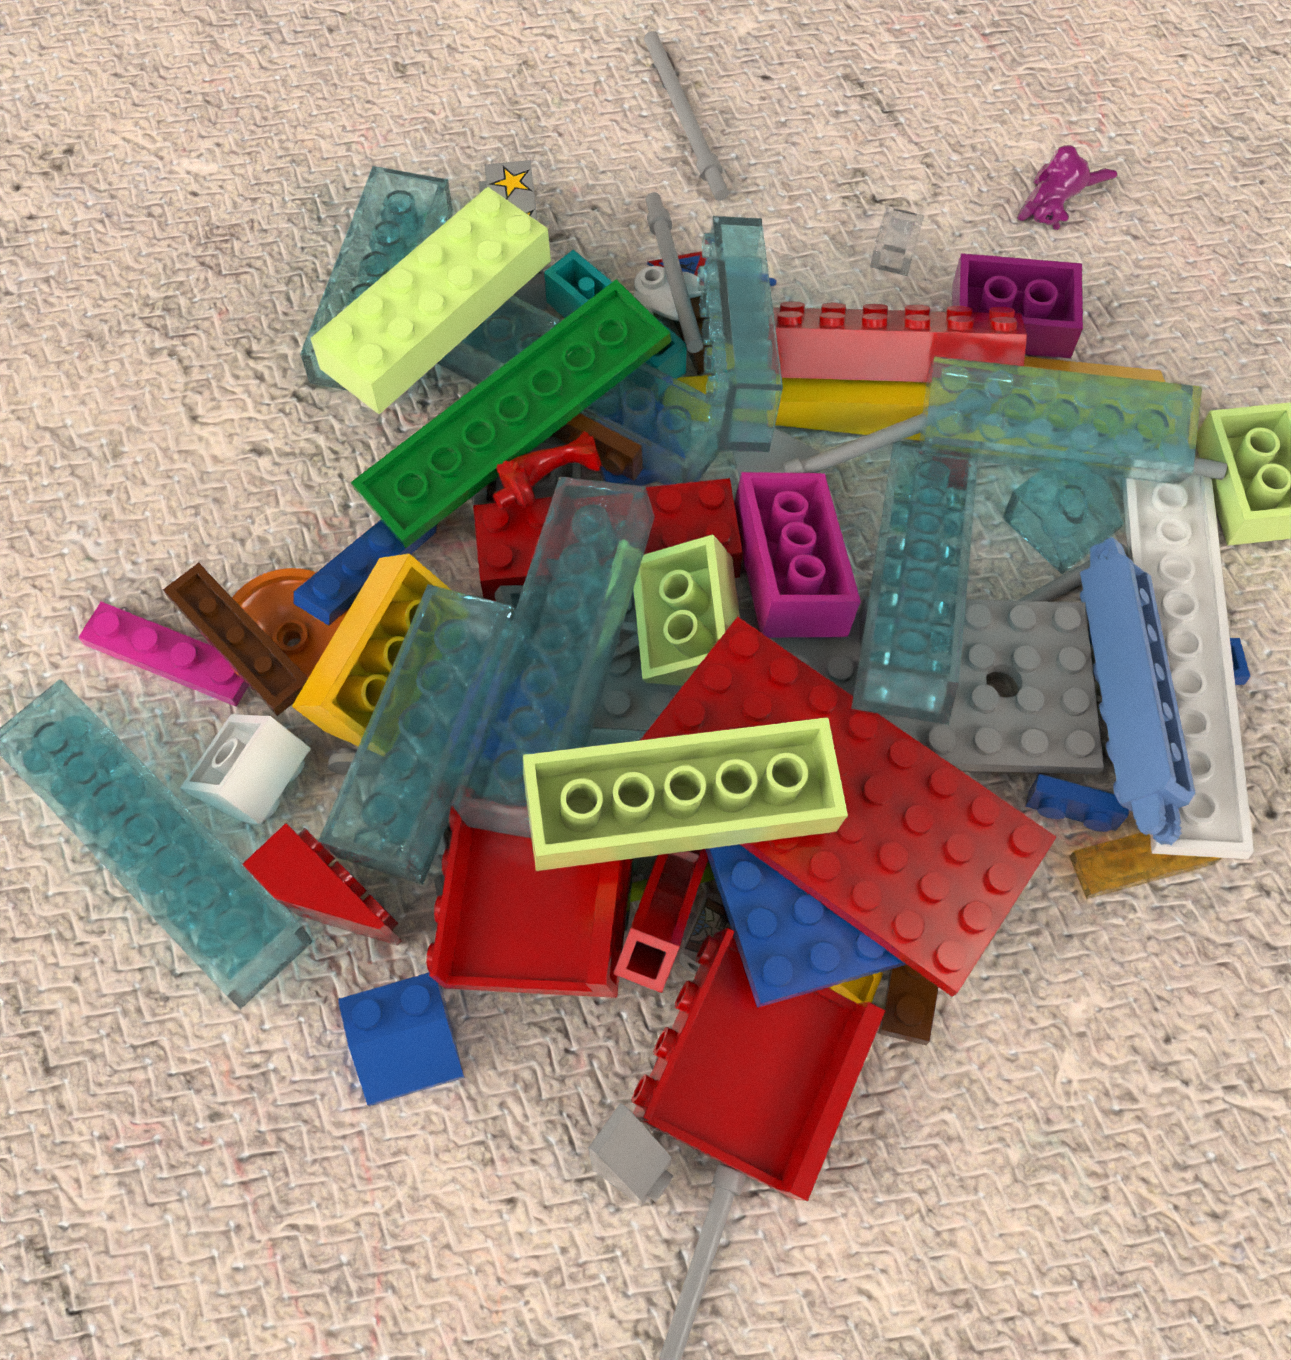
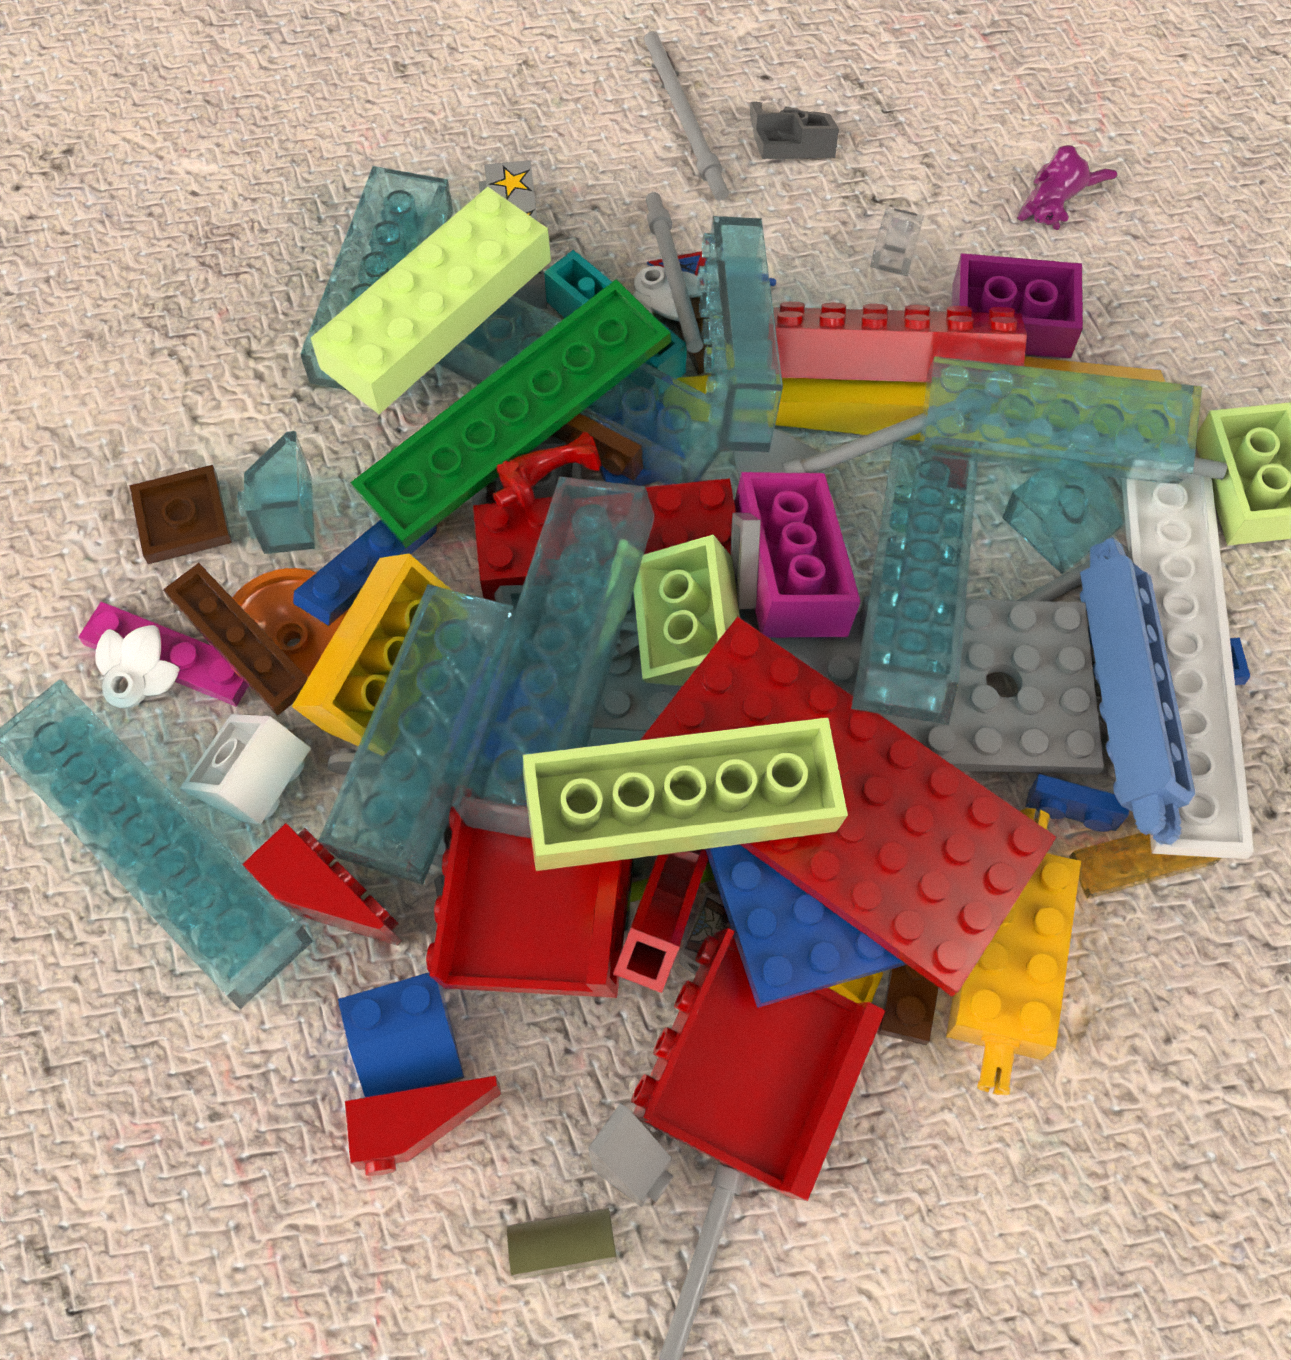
(136, 660): none -> white plate
(180, 514): none -> reddish brown plate
(279, 498): none -> clear light blue slope
(405, 1123): none -> red slope
(560, 1244): none -> olive brick
(745, 557): none -> light grey tile
(793, 133): none -> dark grey slope
(1019, 981): none -> yellow brick

